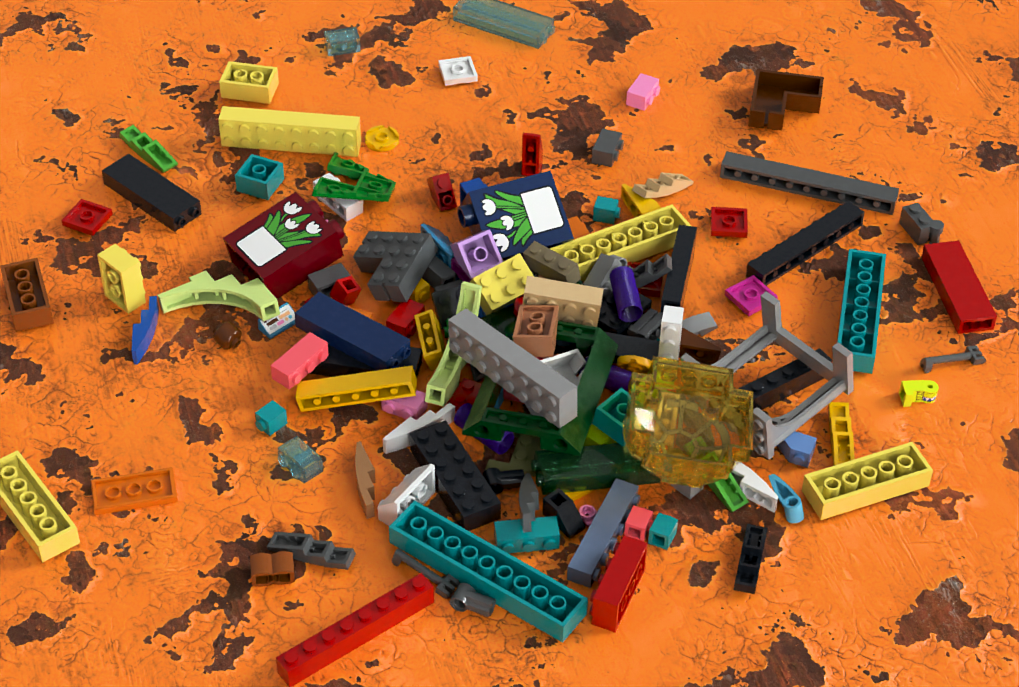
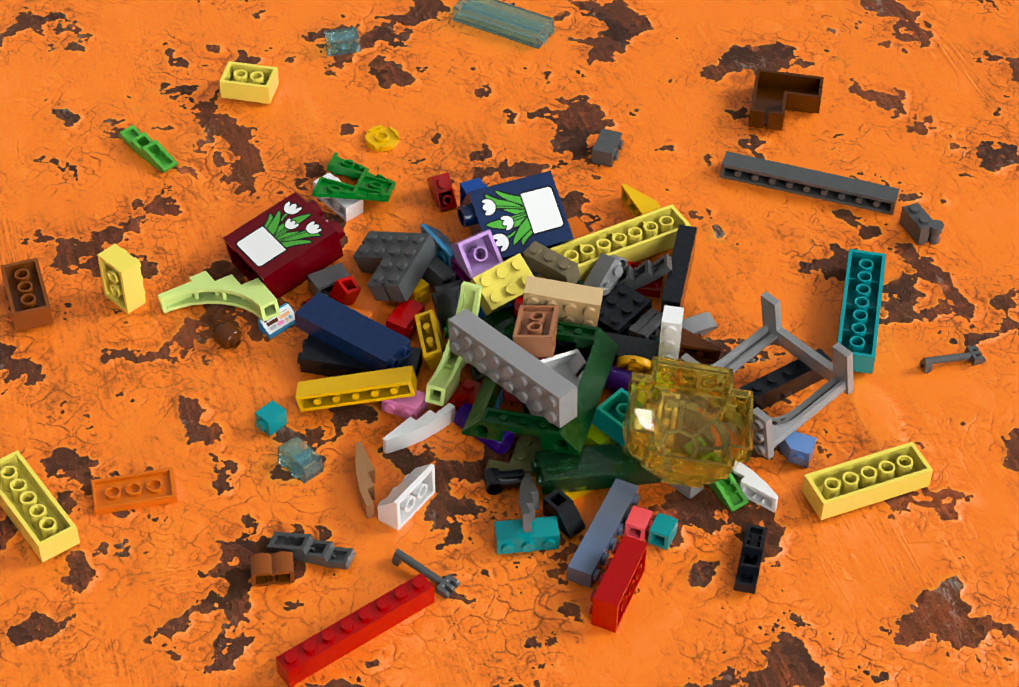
(87, 217): red plate -> none
(144, 331): blue slope -> none
(151, 192): black brick -> none
(259, 177): teal brick -> none
(290, 131): light yellow brick -> none
(299, 360): coral brick -> none
(456, 476): black brick -> none
(457, 70): white plate -> none
(467, 598): dark grey piece -> none
(489, 571): teal brick -> none
(531, 154): red slope -> none
(587, 514): bright pink plate -> none
(606, 210): teal brick -> none
(626, 294): dark purple piece -> none
(642, 92): bright pink brick -> none
(665, 185): tan slope -> none
(729, 222): red plate -> none
(748, 294): dark pink plate -> none
(788, 499): medium azure piece -> none
(806, 243): black brick -> none
(840, 432): yellow slope -> none
(918, 391): neon yellow leg -> none
(958, 287): red brick -> none

